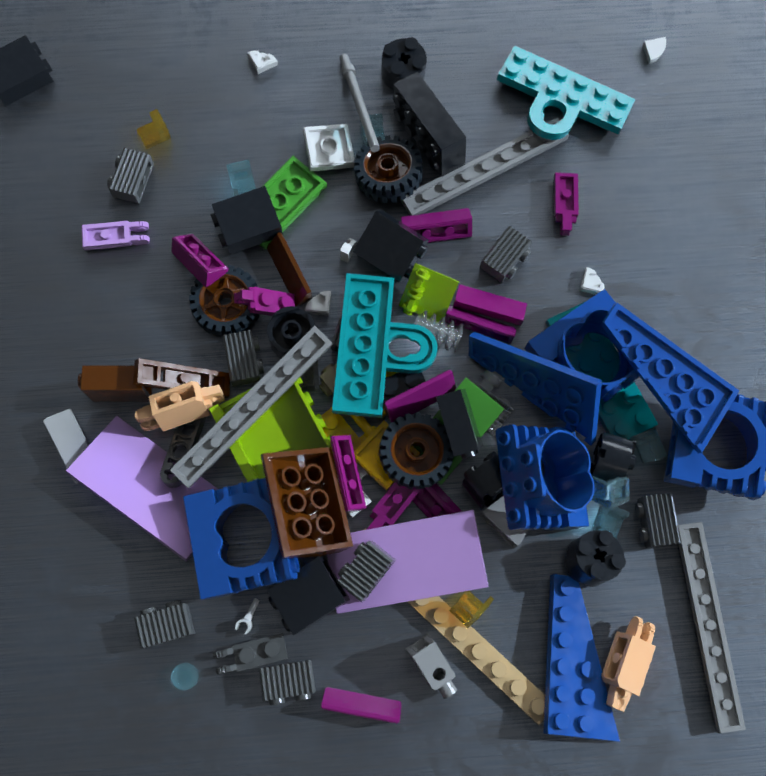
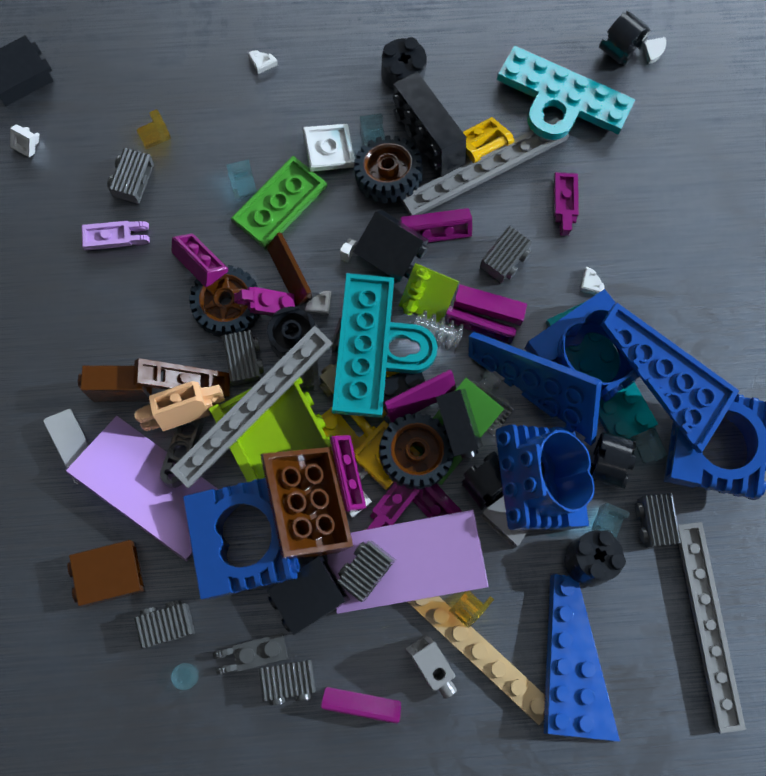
(23, 140): none -> white tile
(105, 573): none -> reddish brown brick
(246, 220): black brick -> none
(248, 616): white hand -> none
(349, 73): light grey bar -> none
(484, 133): none -> yellow plate
(611, 493): clear light blue panel -> none
(624, 37): none -> black brick
(628, 662): light nougat hinge -> none

